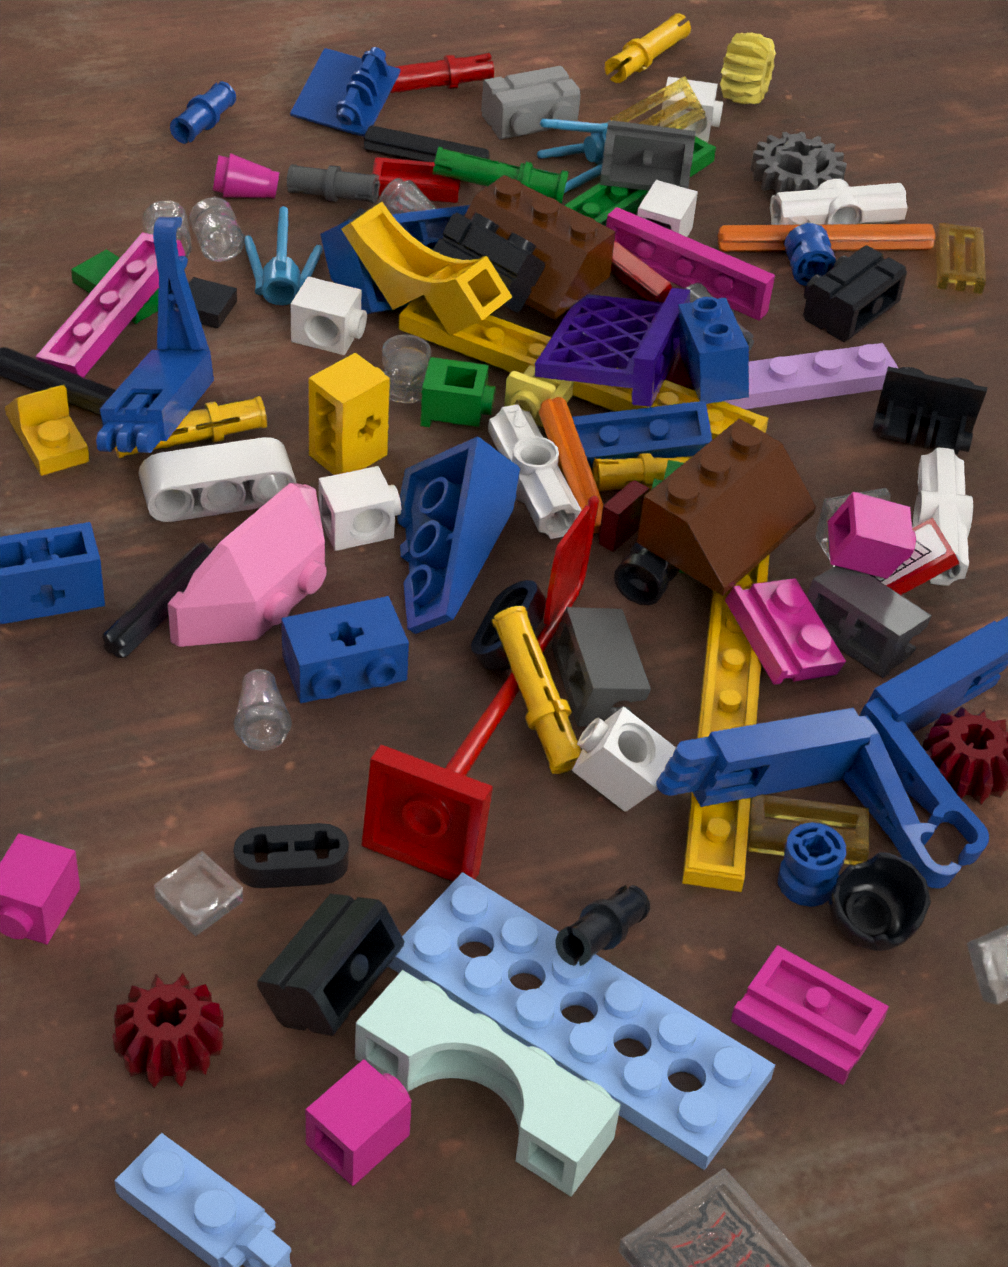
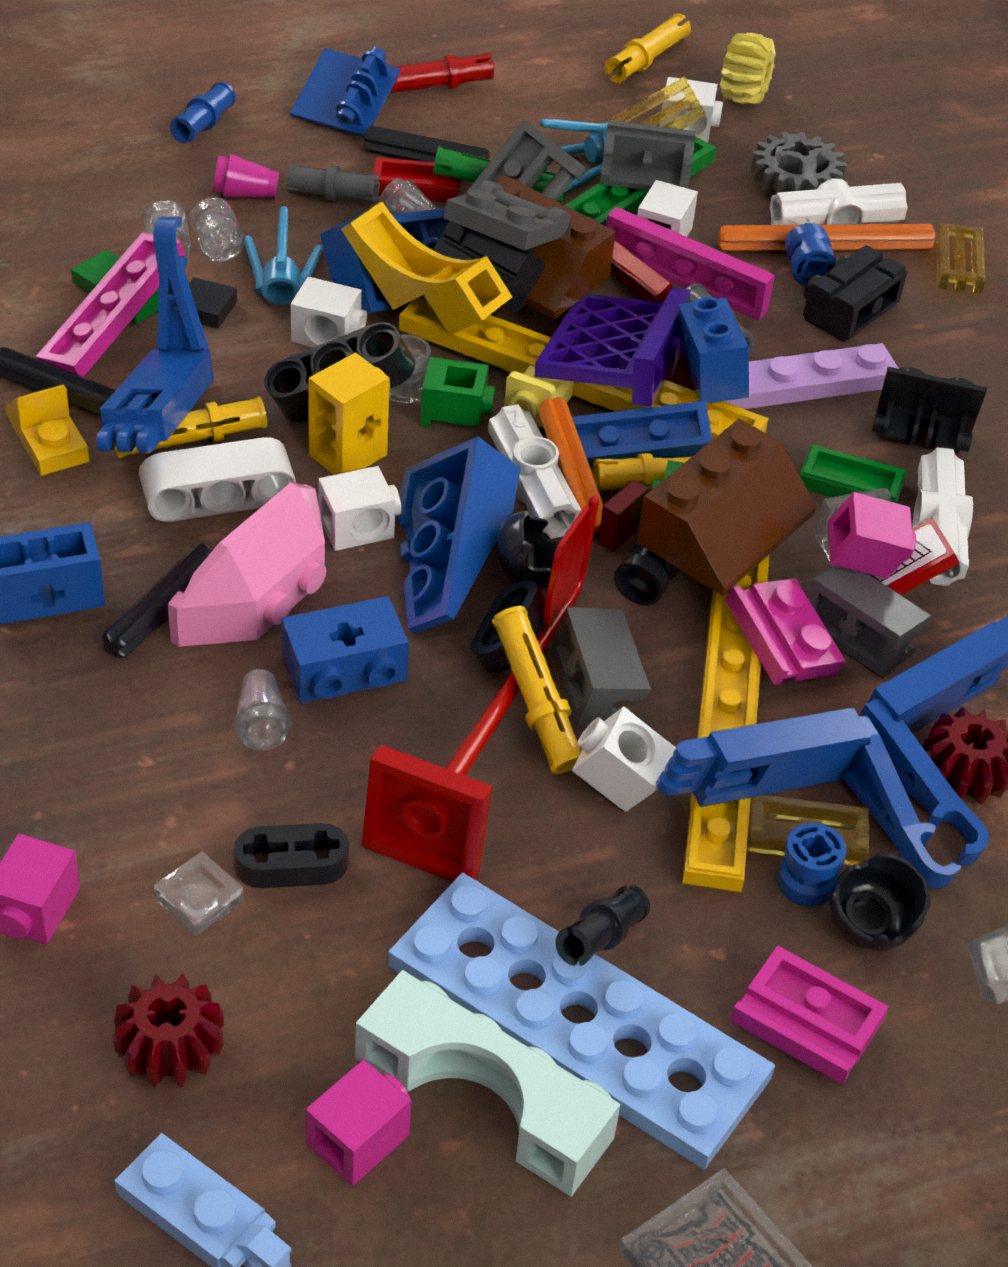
(331, 964): black brick -> none
(376, 343): none -> black beam
(507, 216): none -> dark grey plate
(522, 99): light grey brick -> none
(525, 550): none -> black hair
(527, 157): none -> dark grey plate
(840, 474): none -> green tile

